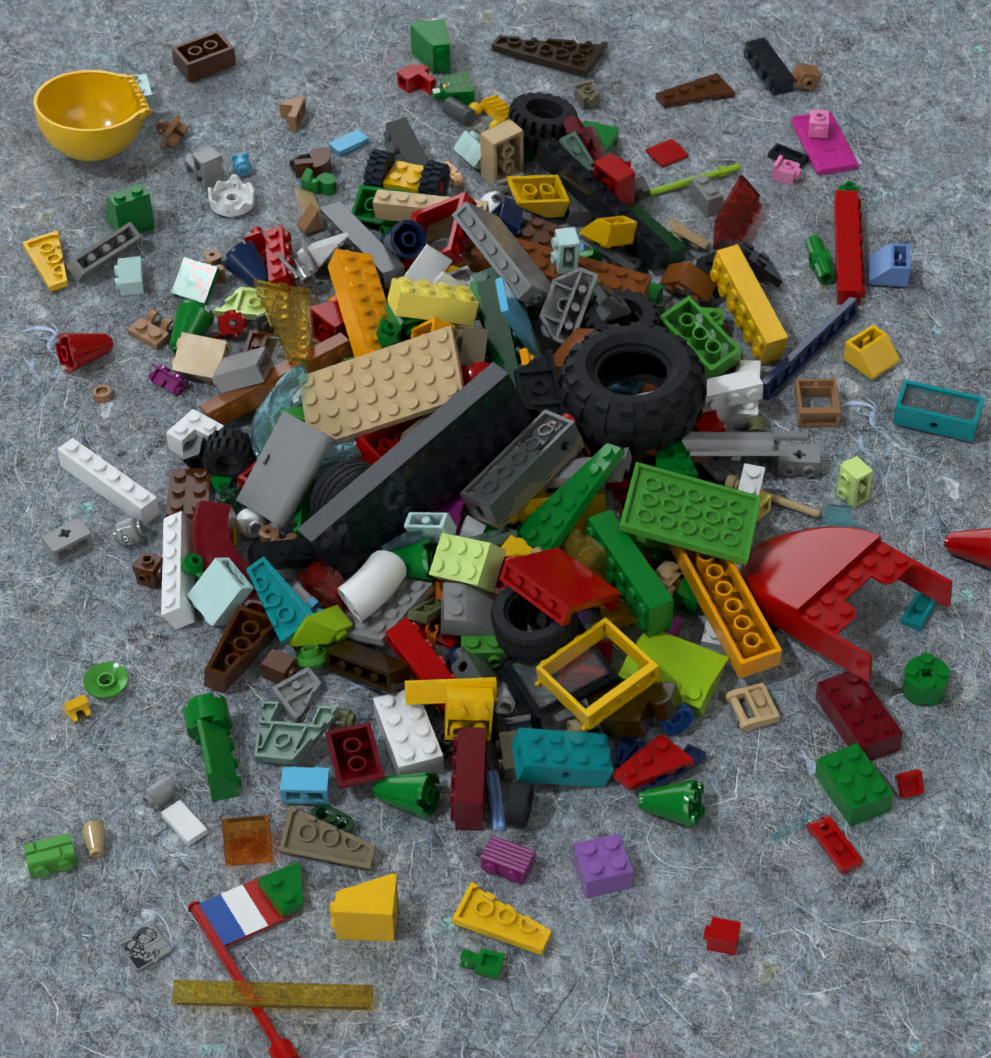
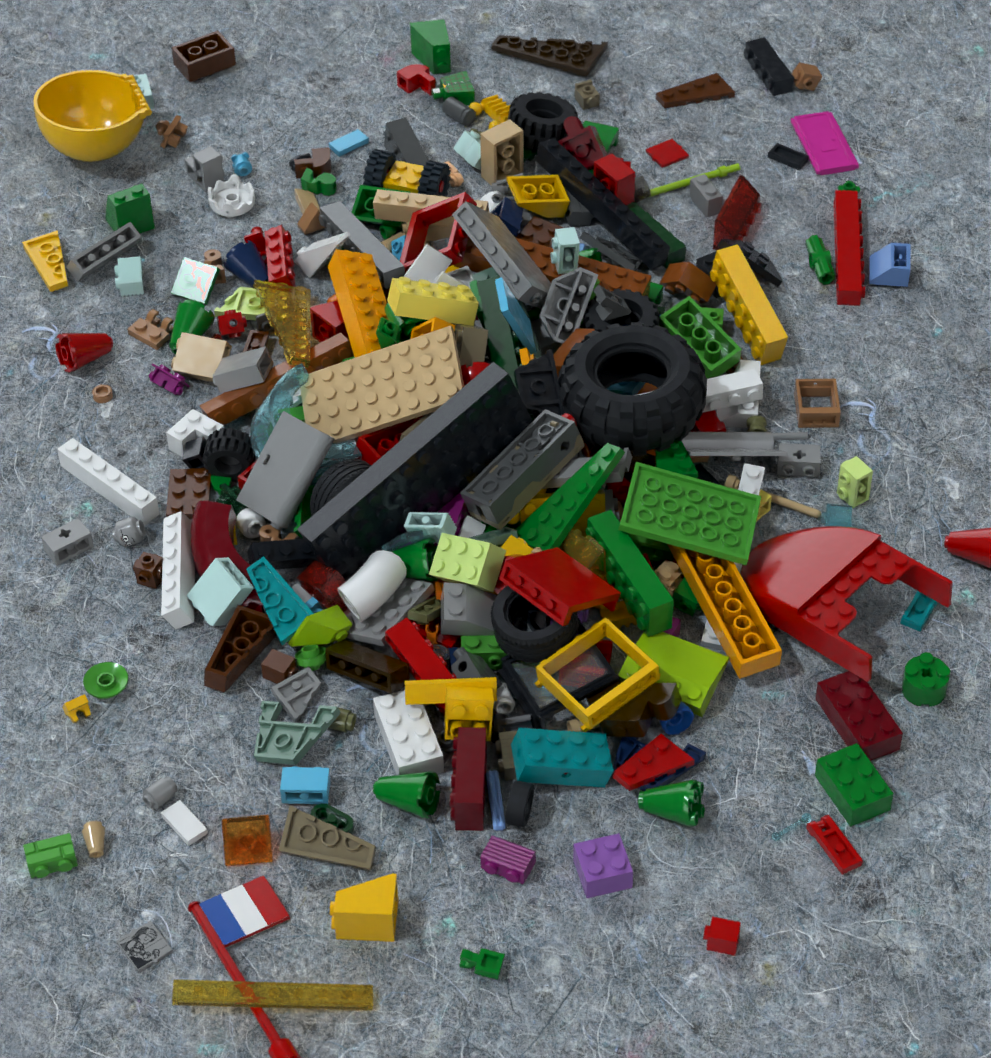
(190, 568): green plate -> none
(209, 709): green brick -> none
(219, 761): green slope -> none
(284, 889): green wing -> none
(293, 112): medium nougat slope -> none
(303, 272): light grey plant -> none
(354, 755): dark red slope -> none
(405, 239): dark blue cone -> none
(492, 918): yellow wing -> none
(576, 148): sand green plate -> none
(611, 231): yellow slope -> none
(681, 230): tan plate -> none
(759, 704): tan plate -> none
(786, 171): bright pink brick -> none
(809, 348): dark blue plate -> none
(818, 123): bright pink brick -> none
(871, 352): yellow slope -> none
(909, 783): red tile -> none
(938, 410): teal brick -> none

